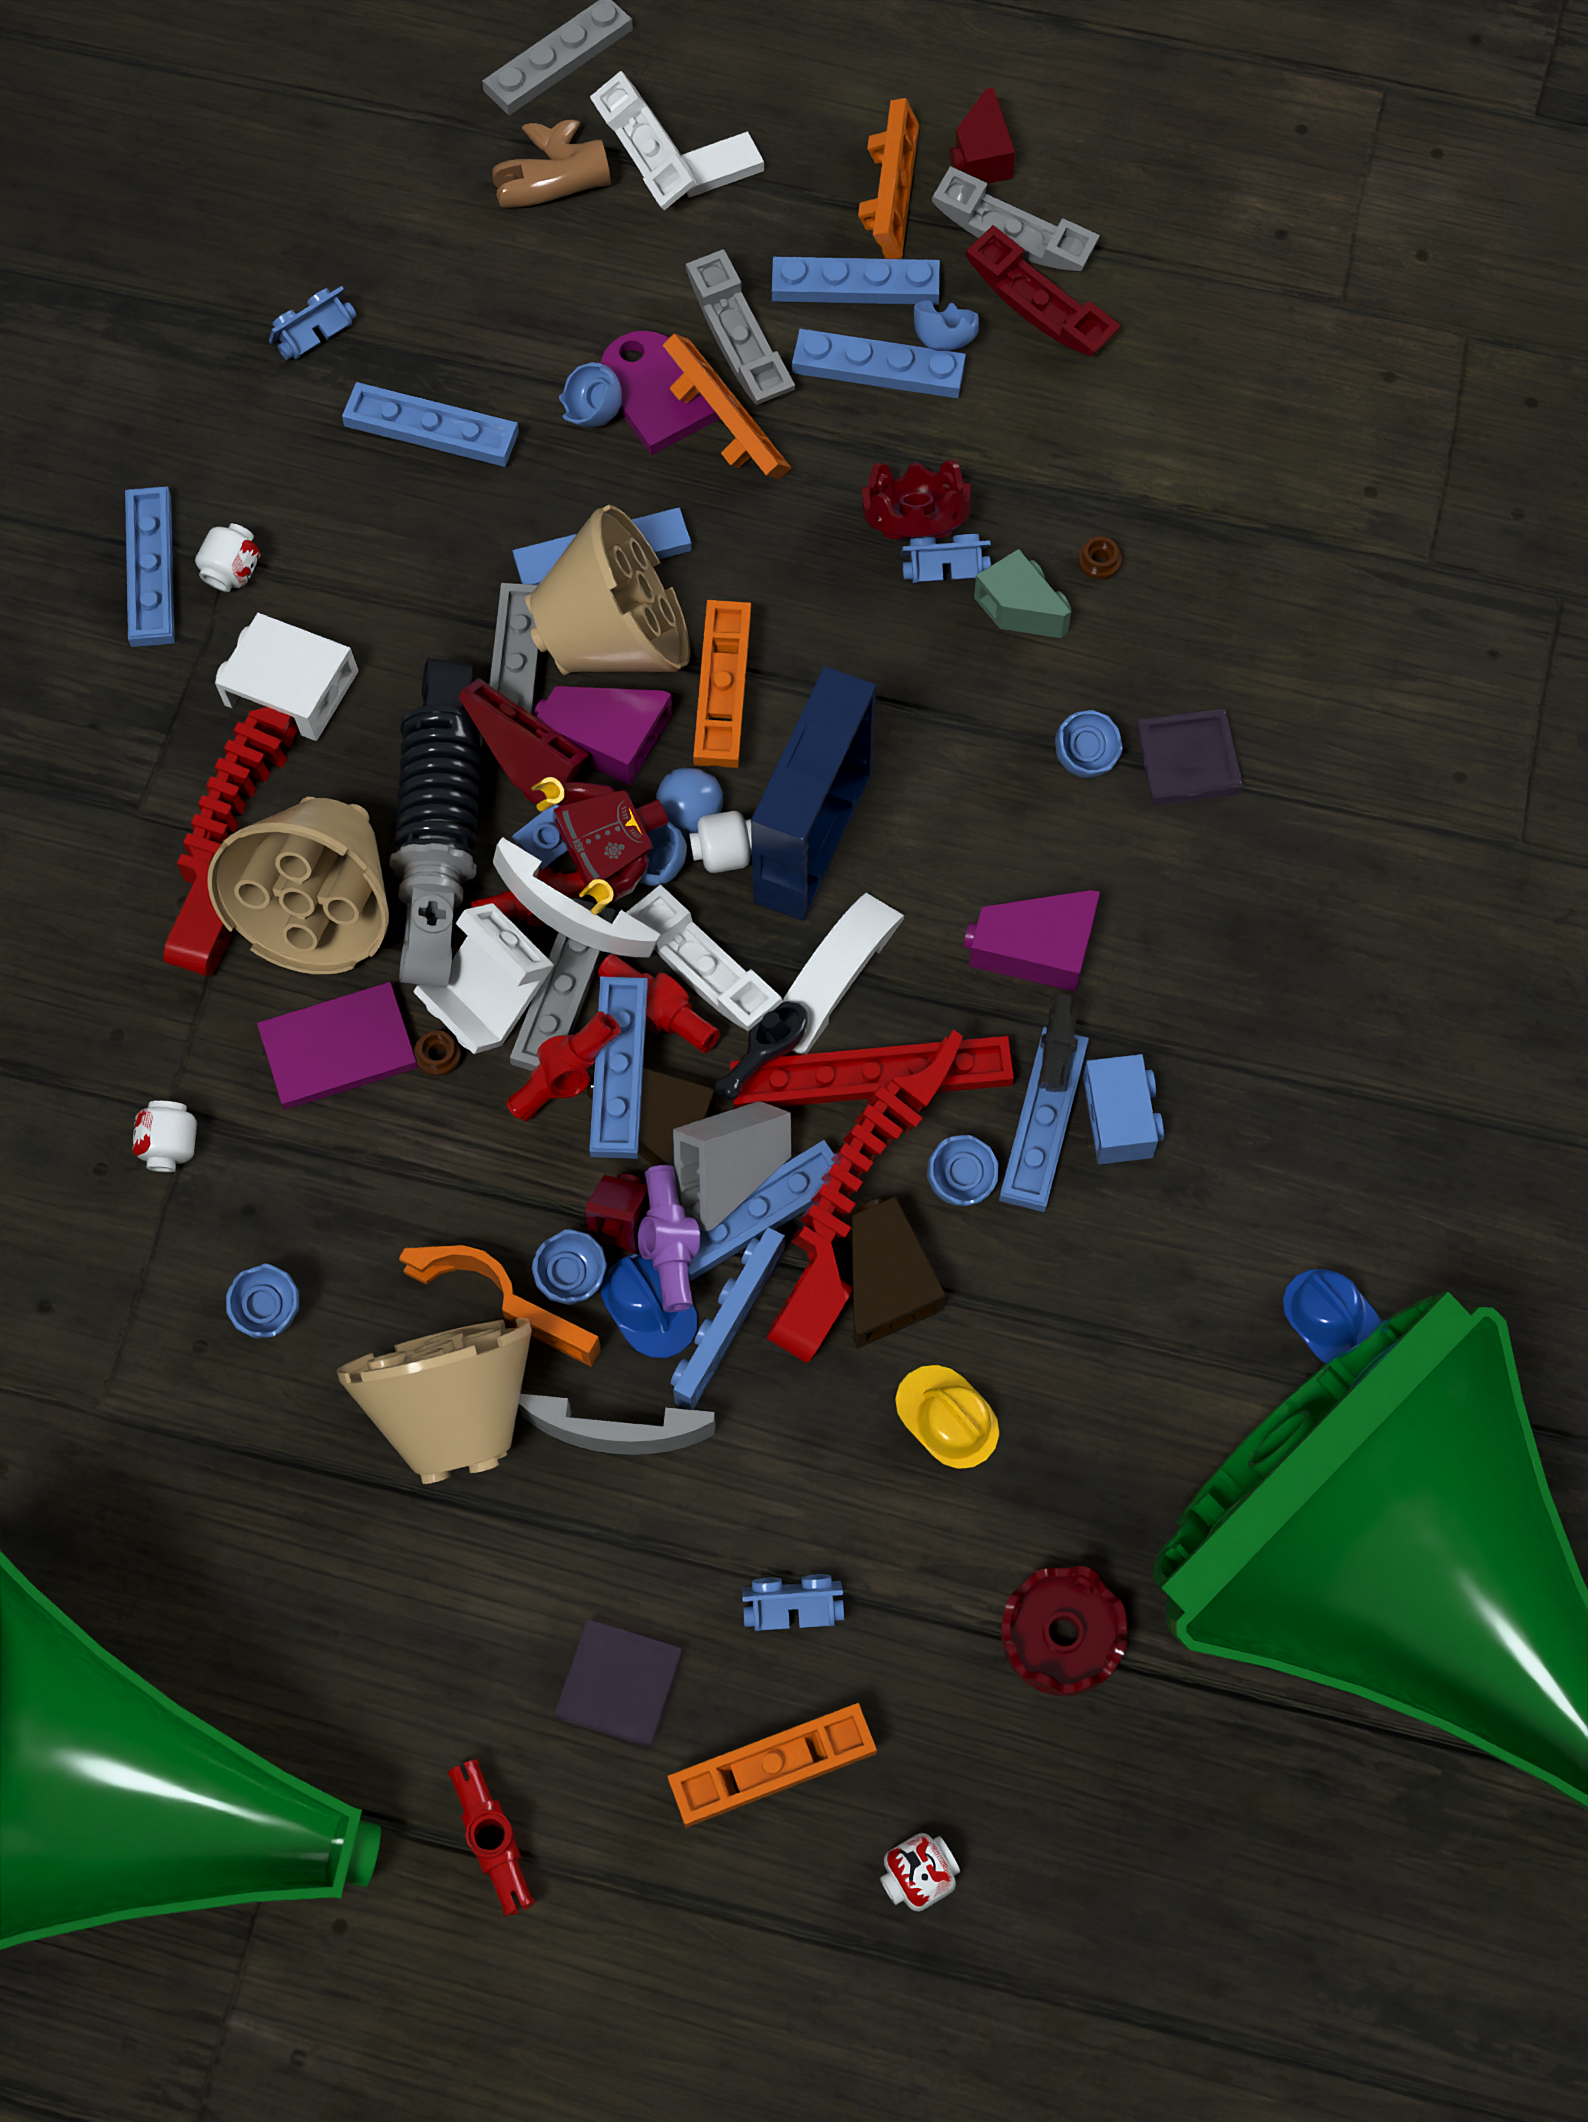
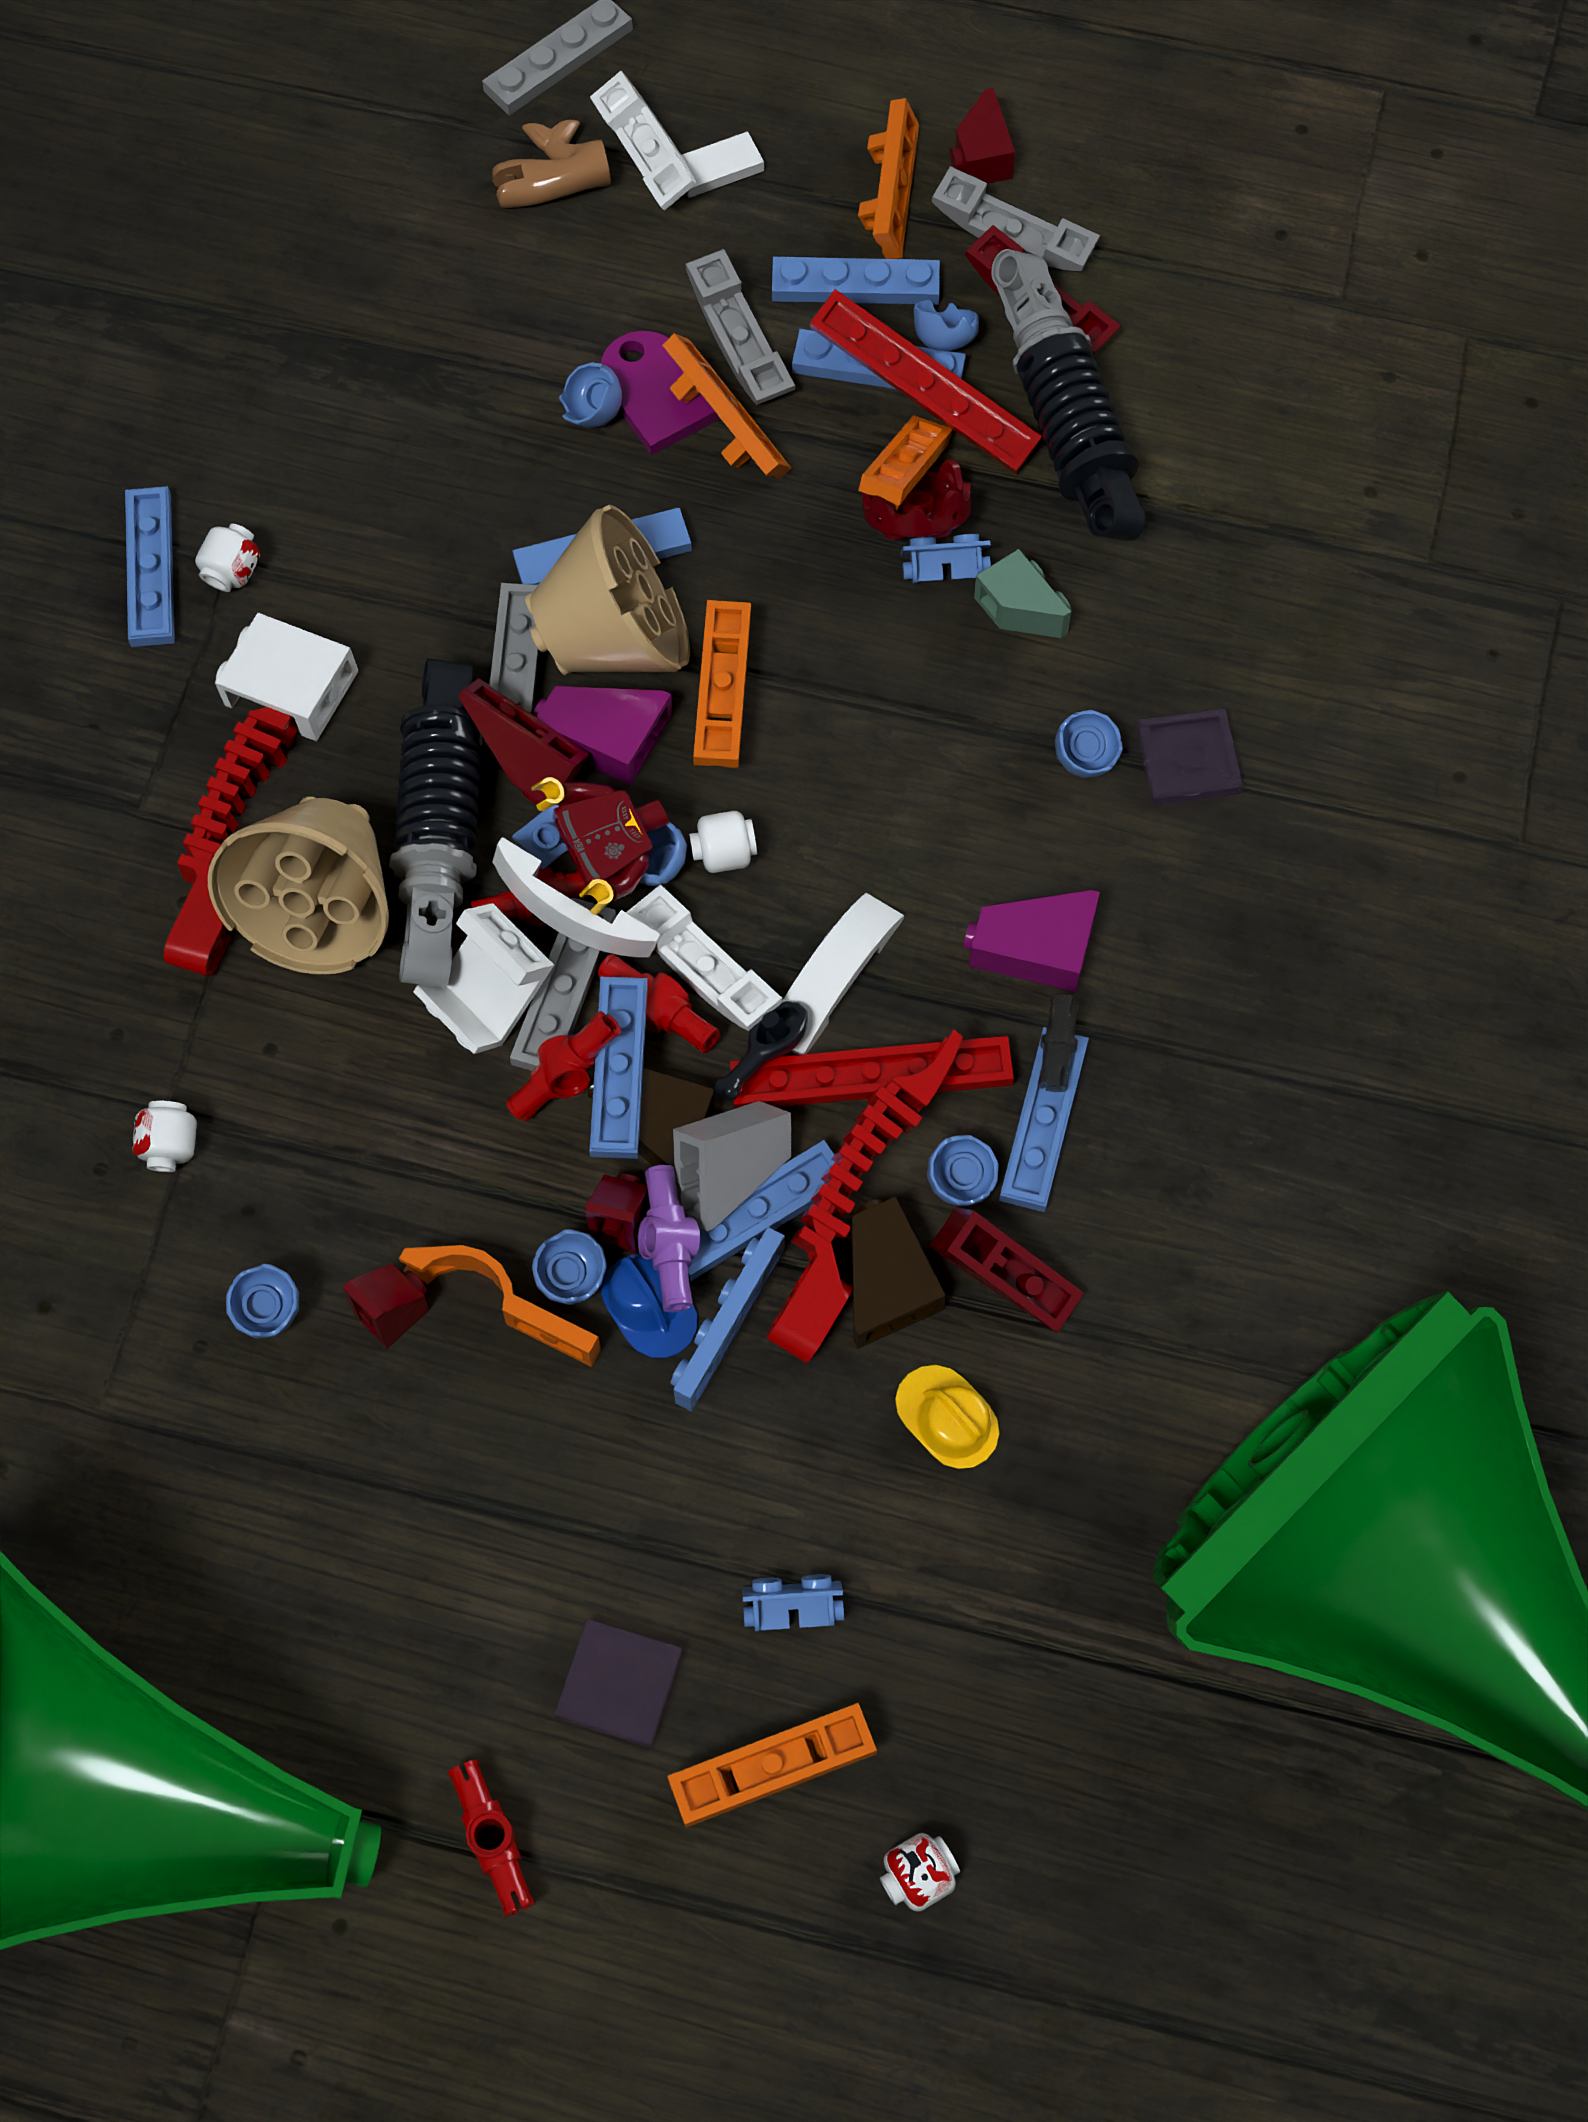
(297, 329): medium blue hinge -> none
(337, 1045): magenta tile -> none
(387, 1302): none -> dark red slope
(430, 424): medium blue plate -> none
(437, 1041): reddish brown plate -> none
(445, 1396): tan cone -> none
(679, 1431): light grey slope -> none
(688, 796): medium blue hair -> none
(813, 793): dark blue tile -> none
(905, 460): none -> orange hinge
(925, 381): none -> red plate
(1006, 1268): none -> dark red slope
(1069, 399): none -> black piece
(1073, 1597): dark red plate -> none
(1100, 548): reddish brown plate -> none
(1121, 1109): medium blue brick -> none
(1328, 1312): blue piece -> none

